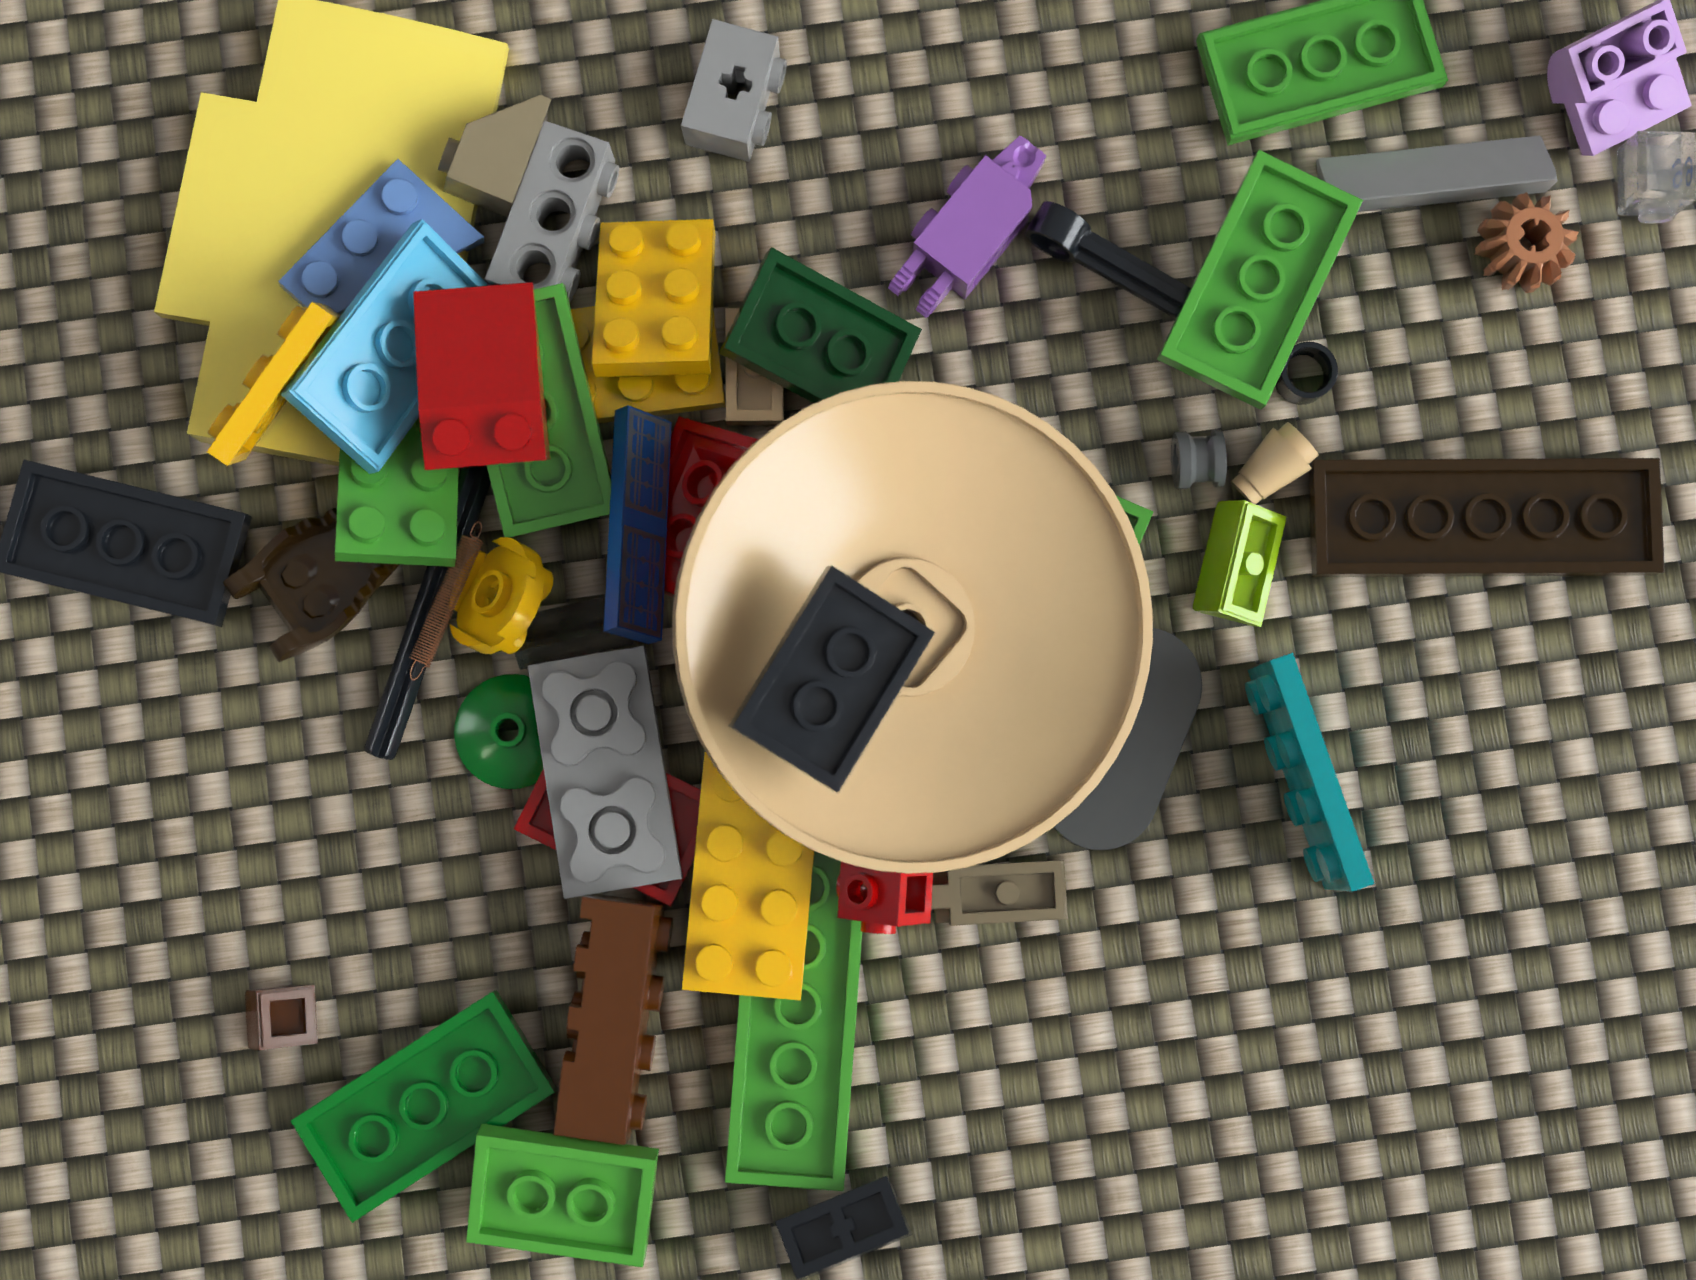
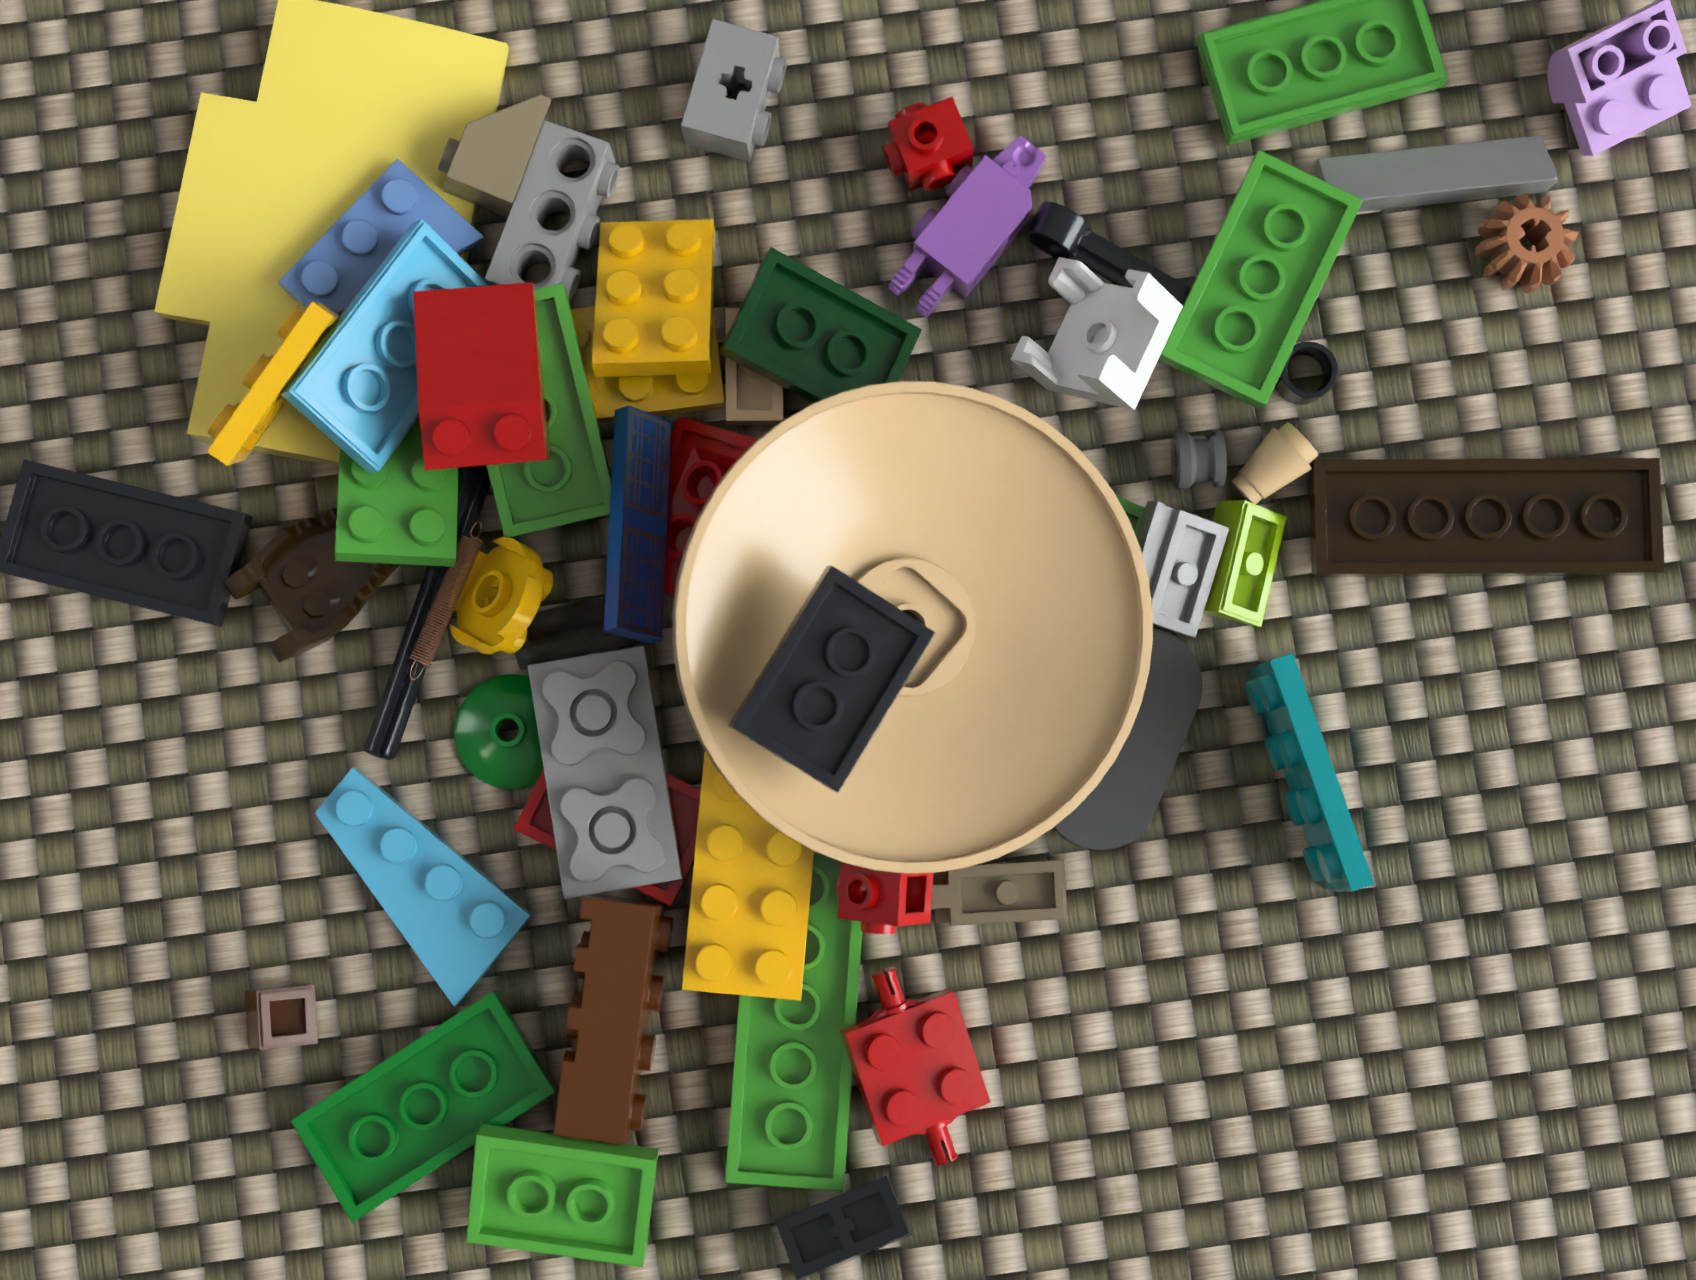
(430, 891): none -> medium azure wing
(915, 1066): none -> red plate
(928, 145): none -> red brick
(1106, 336): none -> white panel
(1180, 564): none -> plate
(1656, 175): clear brick -> none

